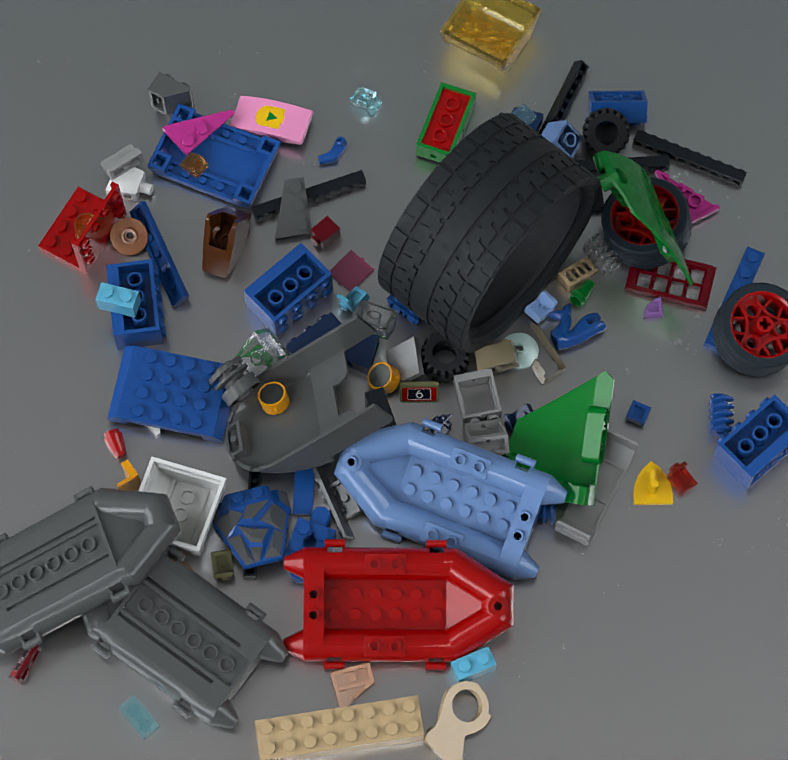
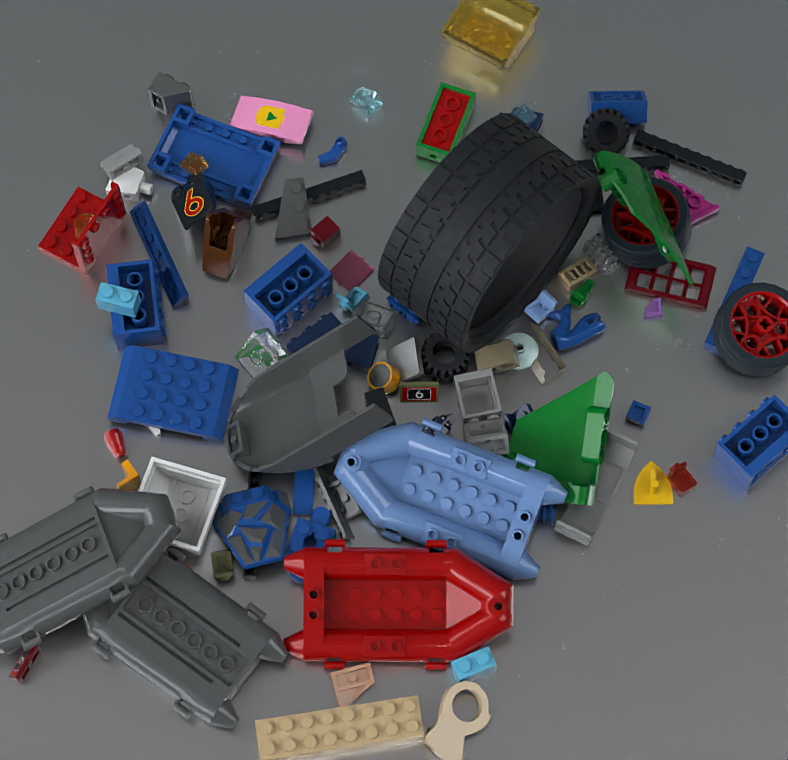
(122, 242): nougat dish -> none
(139, 717): clear light blue plate -> none
(193, 132): dark pink wing -> none
(194, 200): none -> black slope
(237, 384): dark grey wheel -> none
(273, 398): piece -> none
(563, 136): medium blue head -> none
(566, 93): black piece -> none
(720, 414): blue piece -> none

